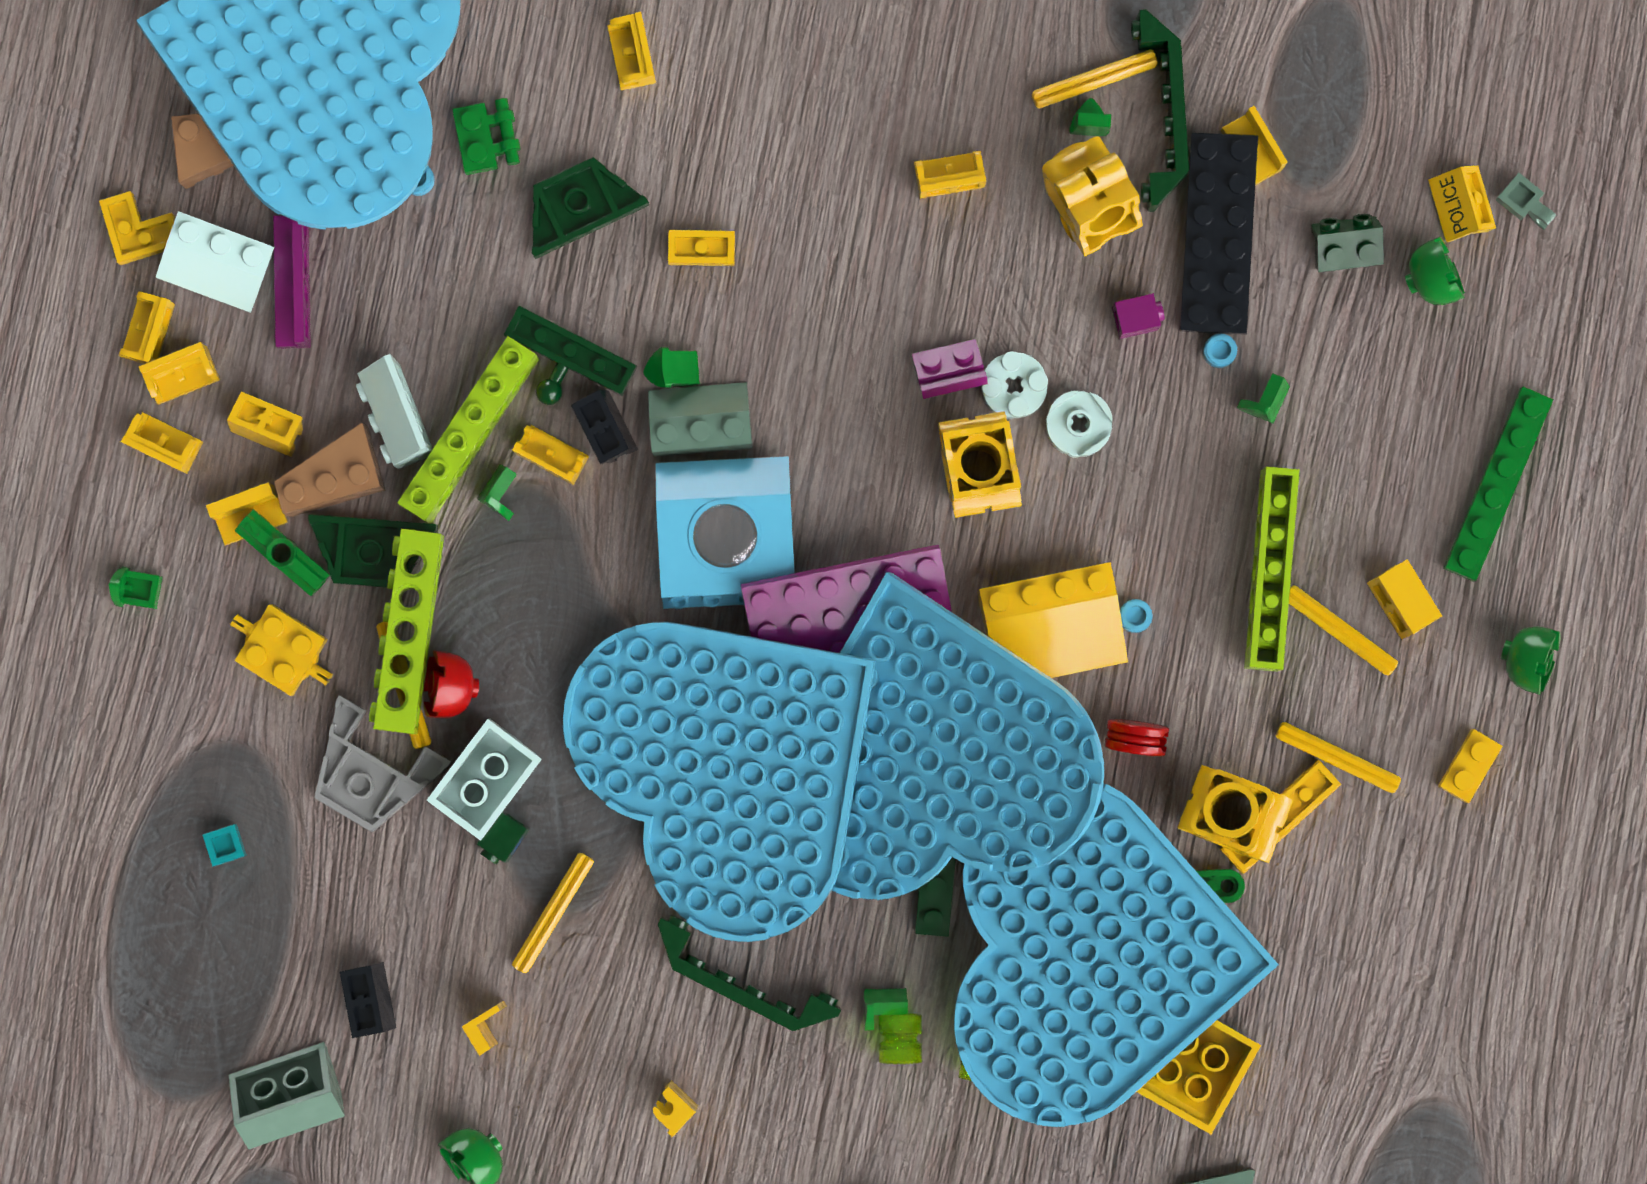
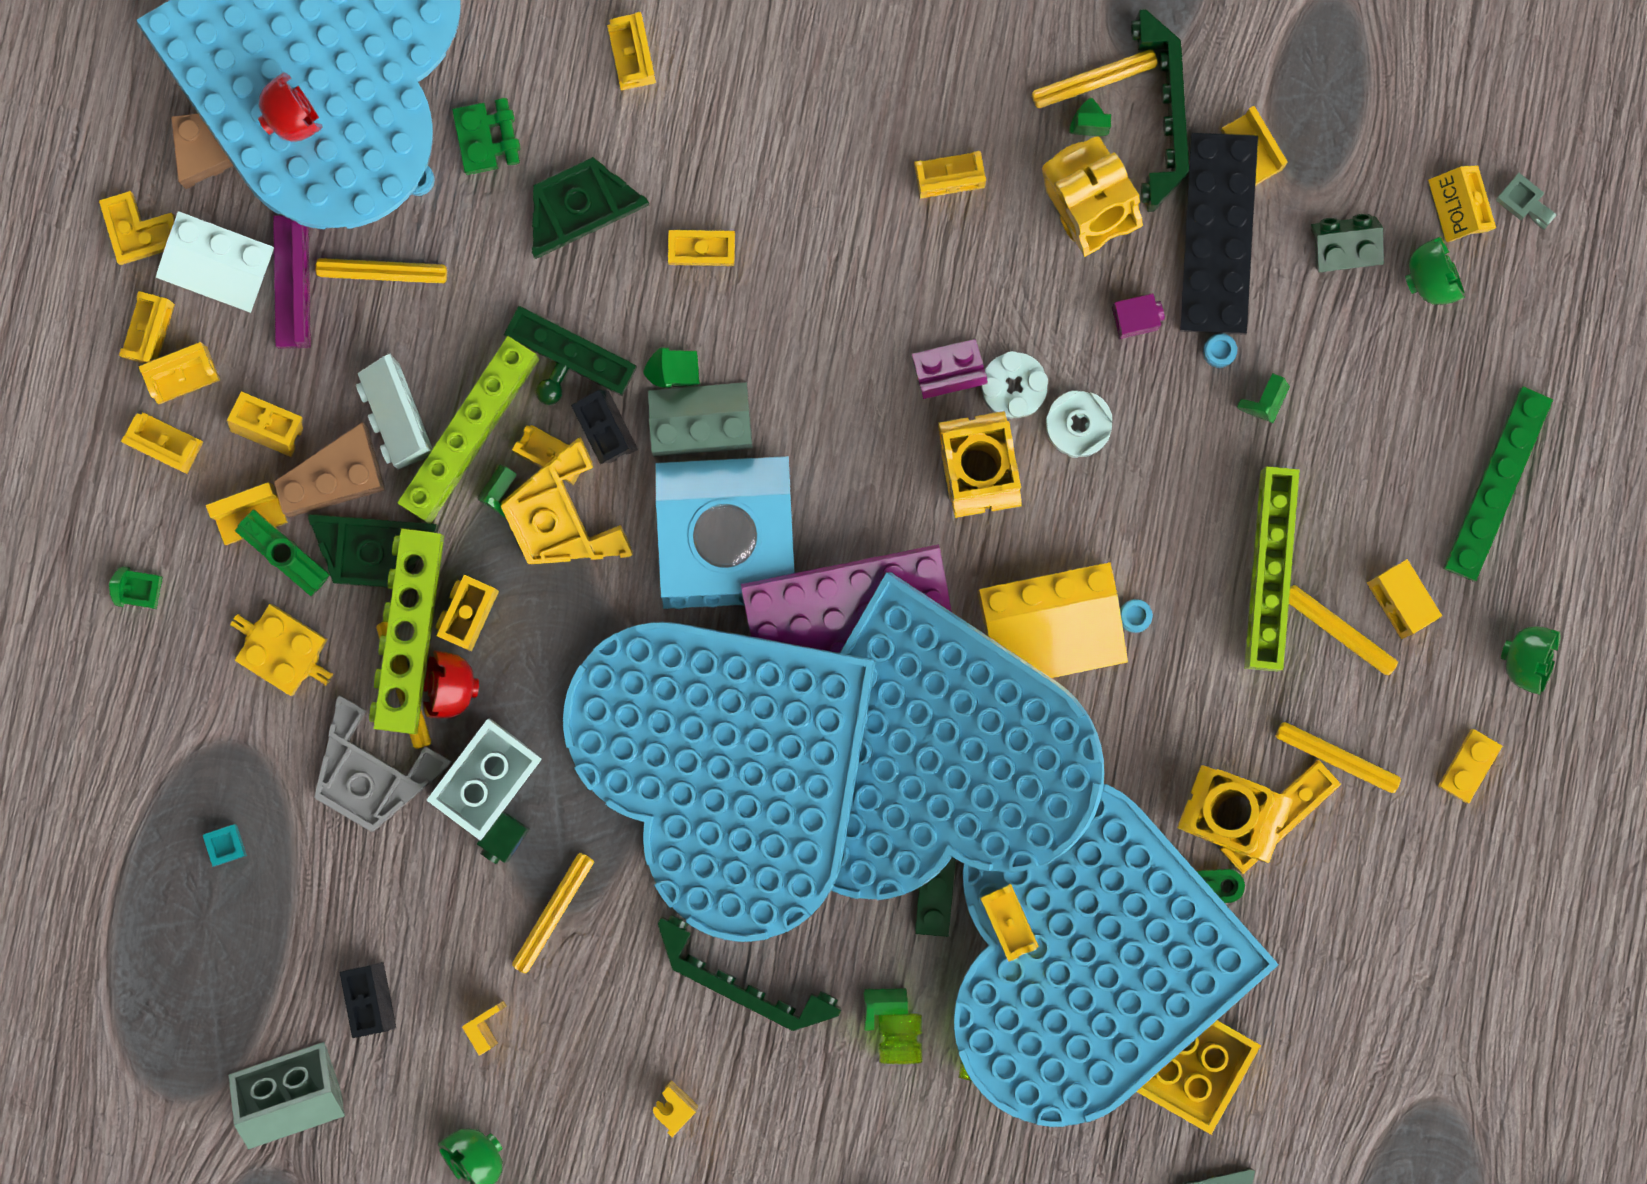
(287, 111): none -> red cylinder
(381, 270): none -> yellow axle
(466, 613): none -> yellow brick
(547, 520): none -> yellow wing
(1009, 922): none -> yellow hinge
(1136, 737): red head -> none

